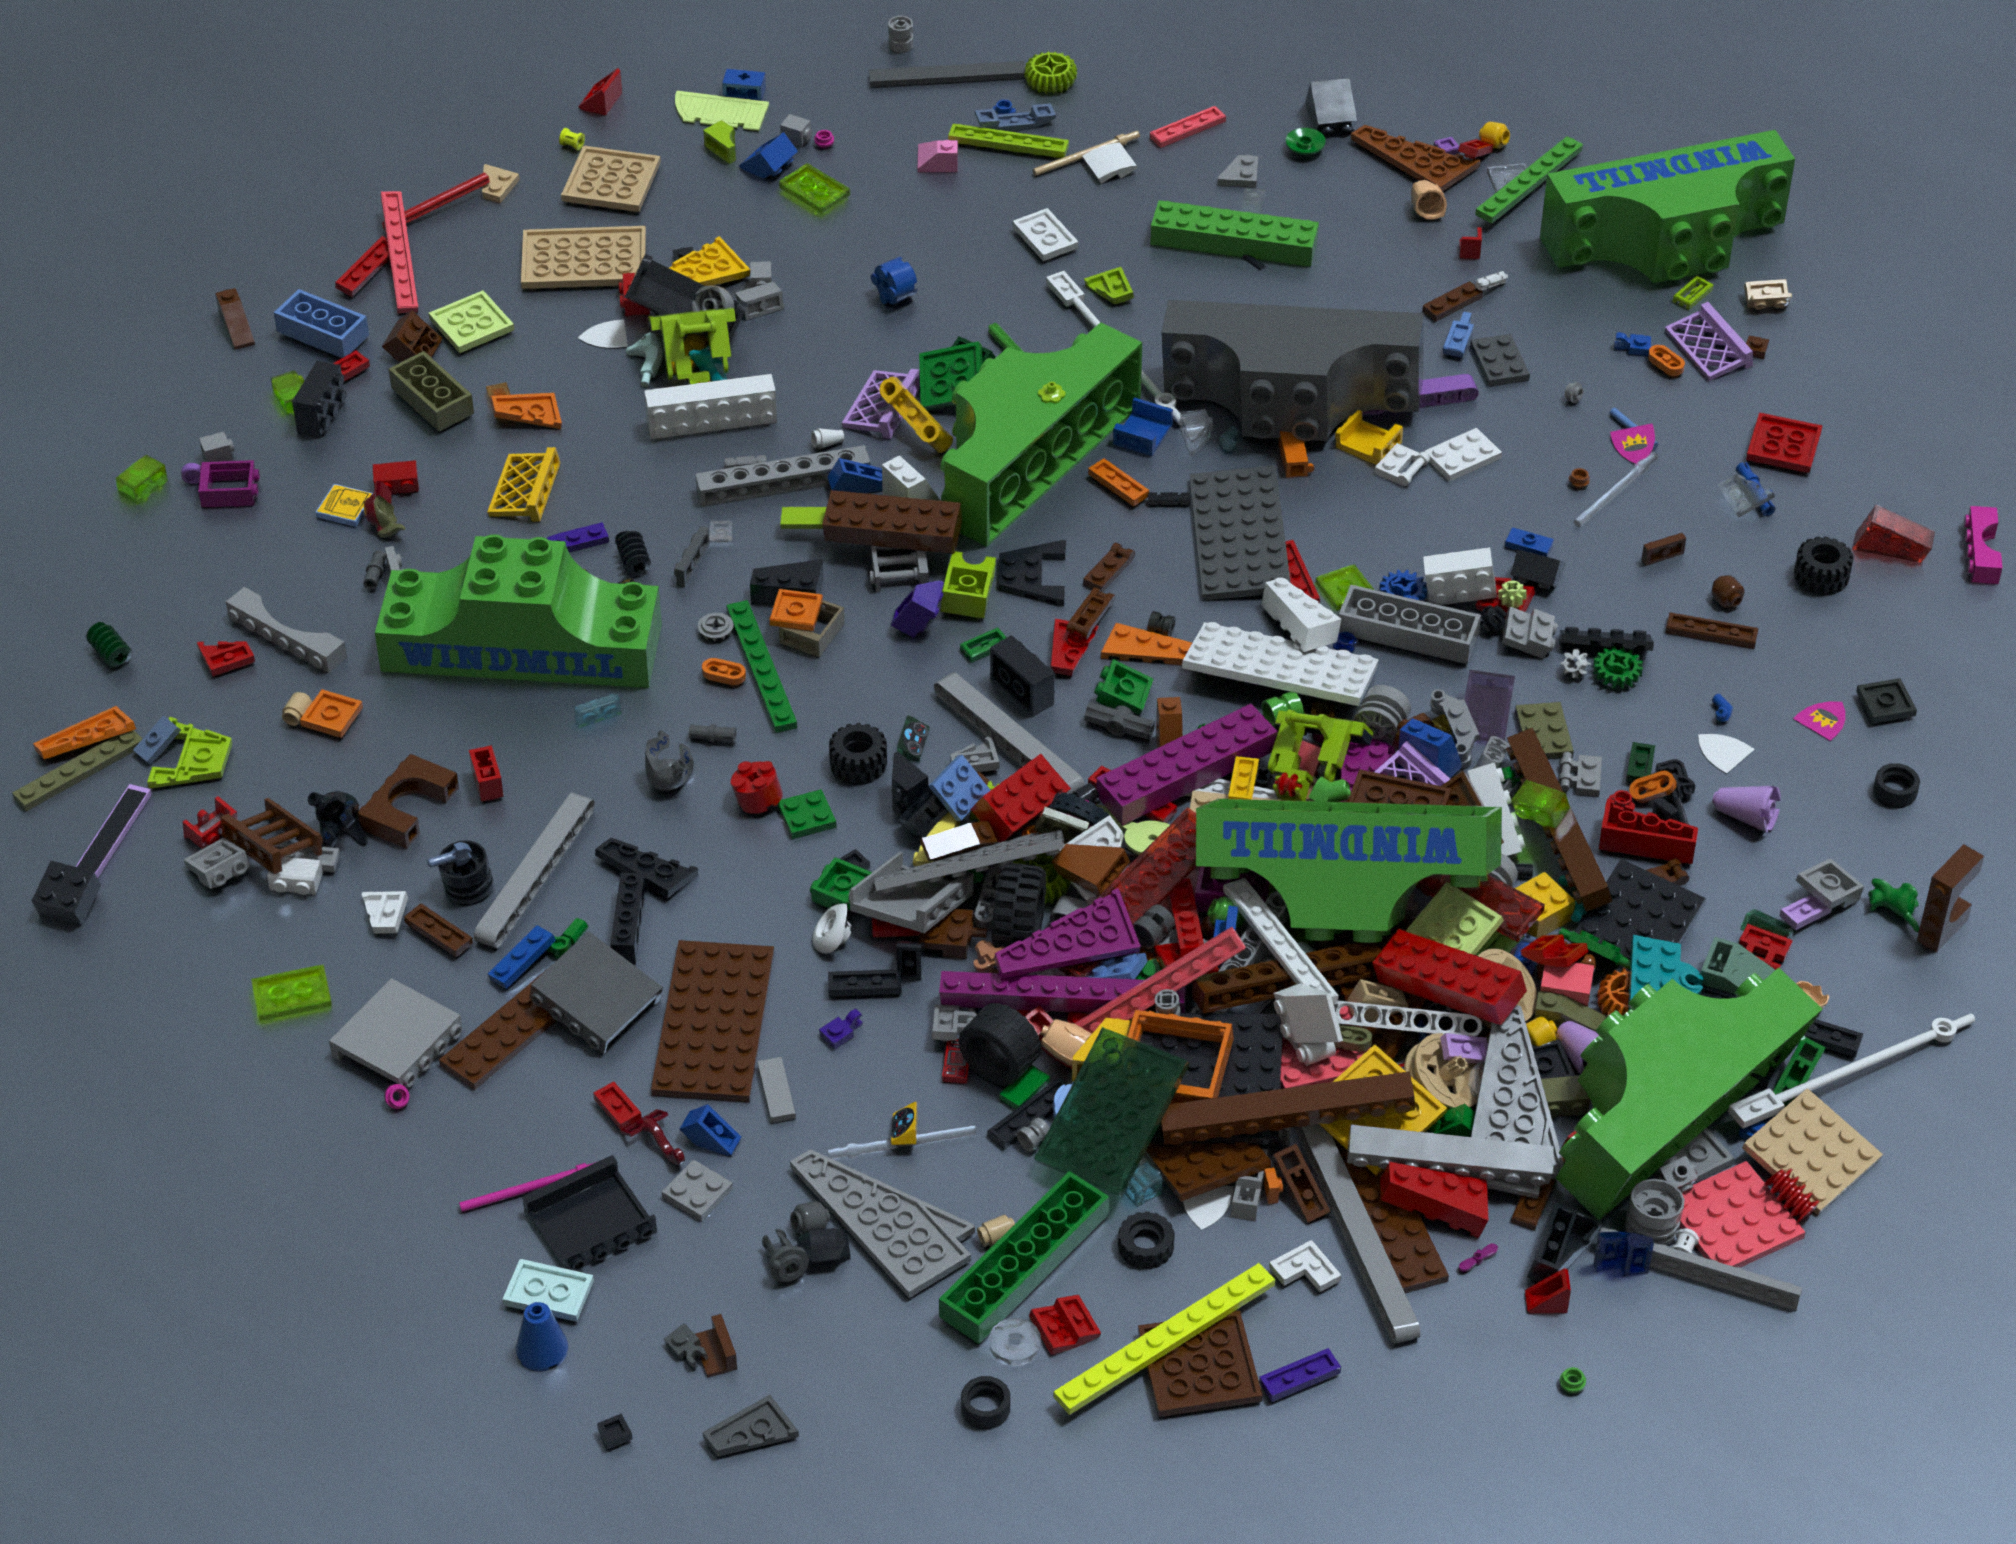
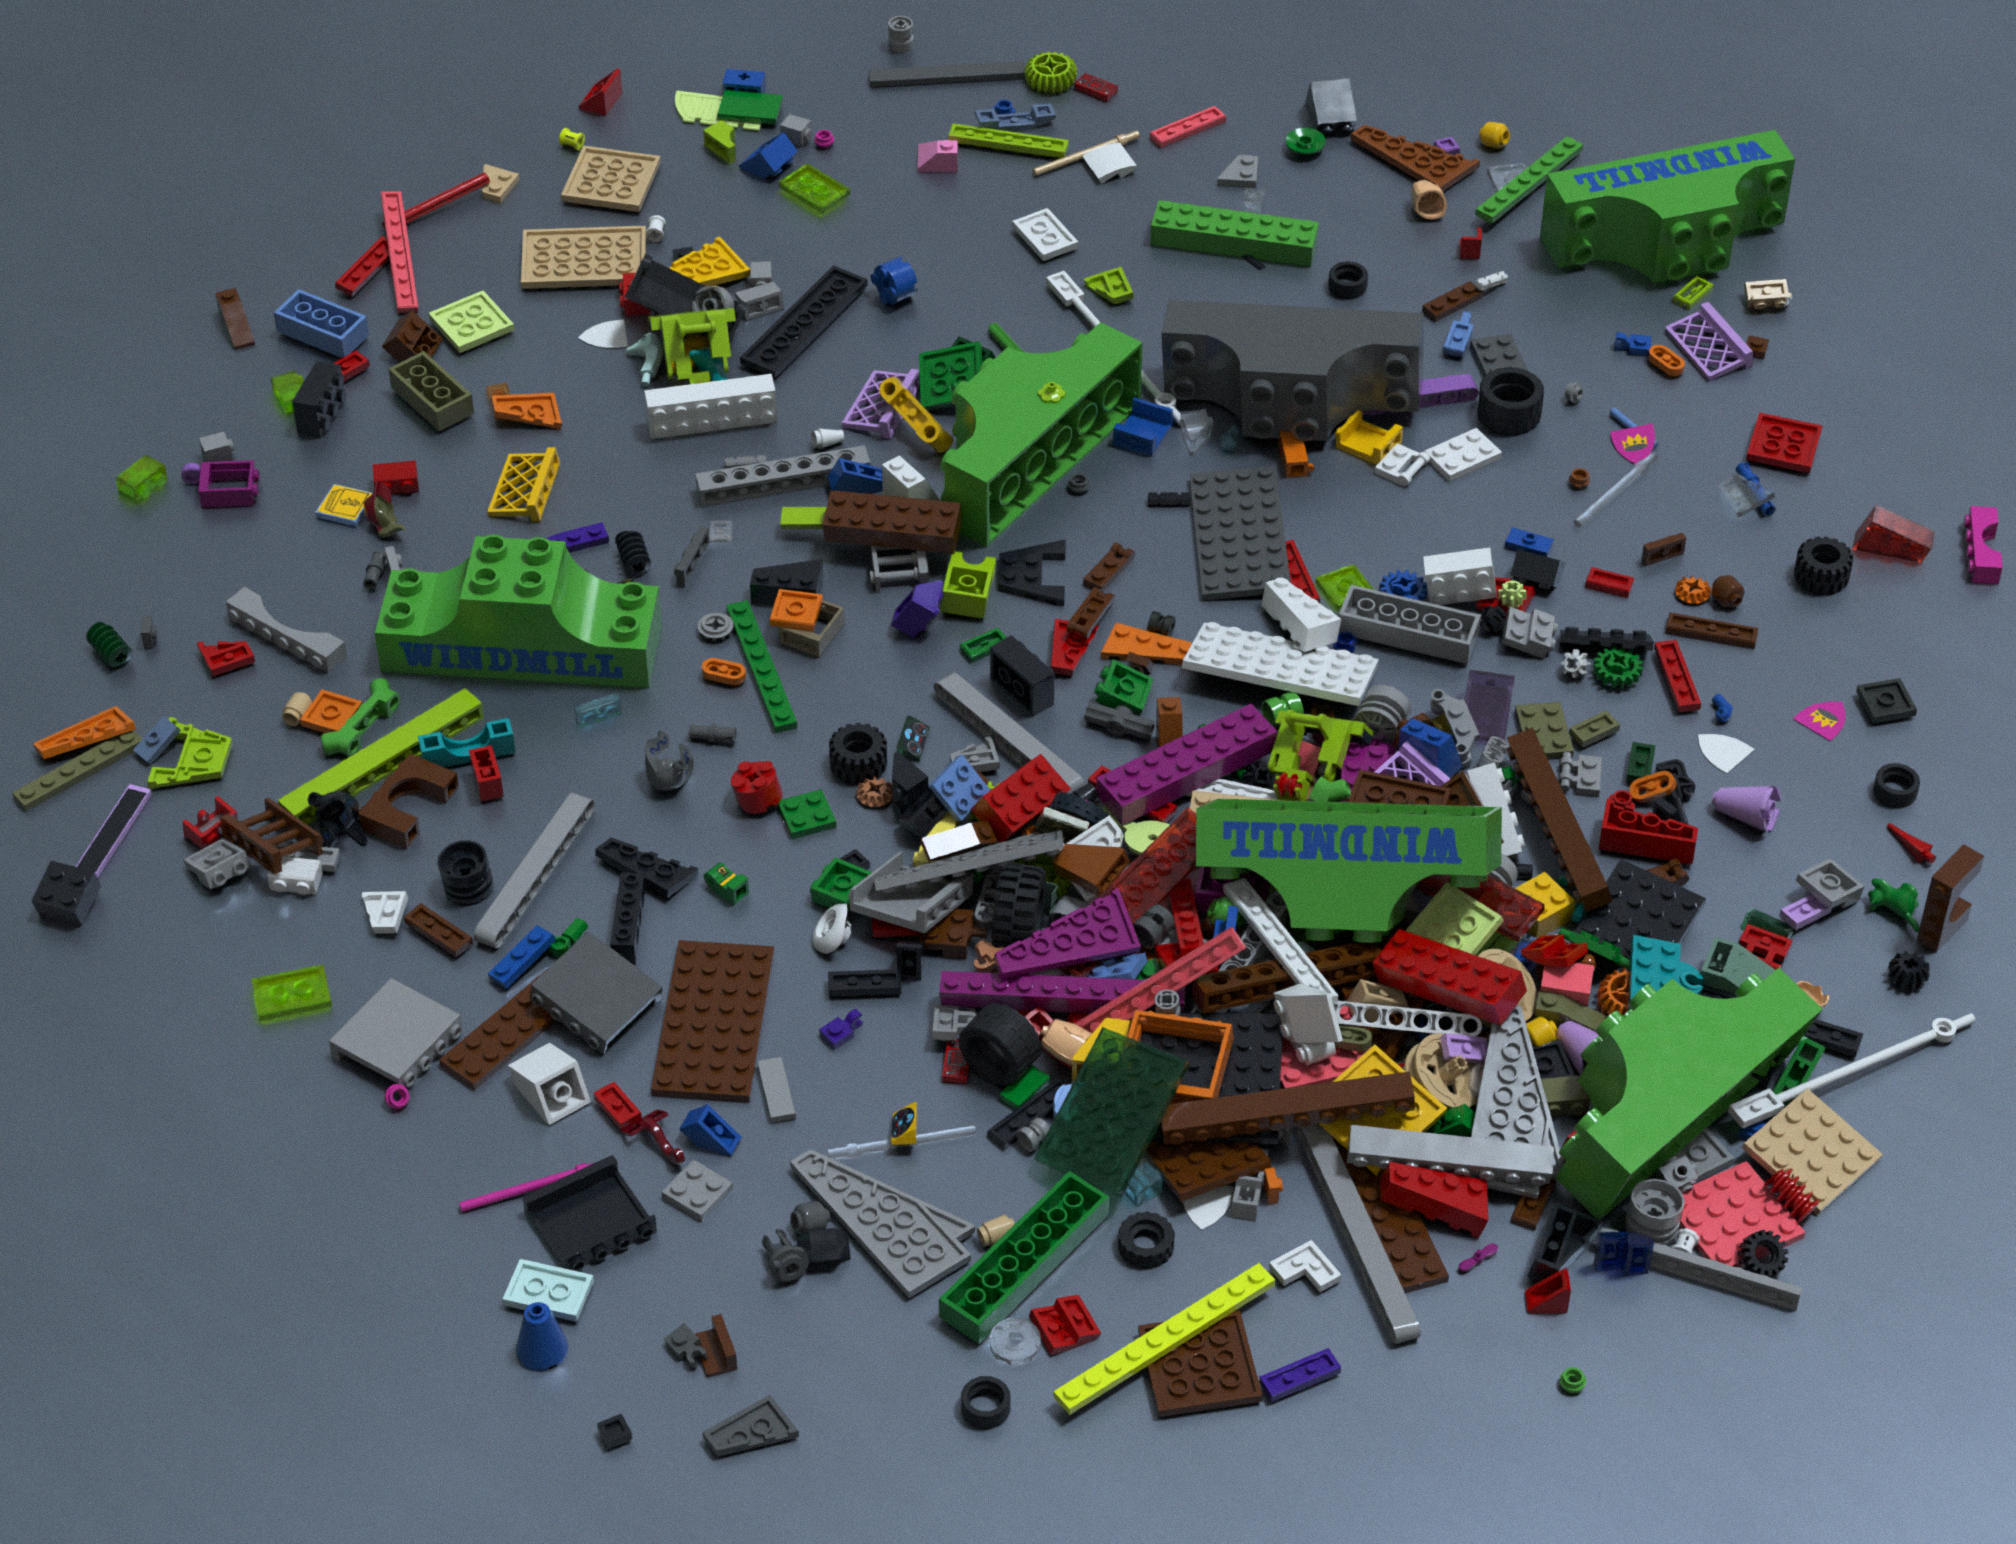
(148, 632): none -> dark grey plate
(348, 738): none -> bright green plate
(384, 755): none -> lime brick
(450, 752): none -> teal arch
(459, 855): sand blue bar -> none
(550, 1082): none -> white slope
(655, 231): none -> white bush
(727, 883): none -> green leg
(750, 107): none -> green tile
(804, 321): none -> black plate
(872, 798): none -> nougat gear
(1050, 898): none -> sand green piece
(1078, 483): none -> dark grey plate
(1096, 87): none -> tile
(1118, 482): orange plate -> none
(1139, 663): none -> reddish brown tile
(1243, 778): yellow plate -> none
(1300, 1183): reddish brown slope -> none
(1345, 289): none -> black tyre
(1475, 148): red plate -> none
(1510, 385): none -> black tyre
(1540, 804): clear neon green brick -> none
(1594, 728): none -> olive plate
(1609, 582): none -> red tile
(1677, 676): none -> red plate
(1697, 595): none -> orange gear
(1772, 1244): none -> black tyre
(1908, 971): none -> black gear
(1918, 848): none -> red piece

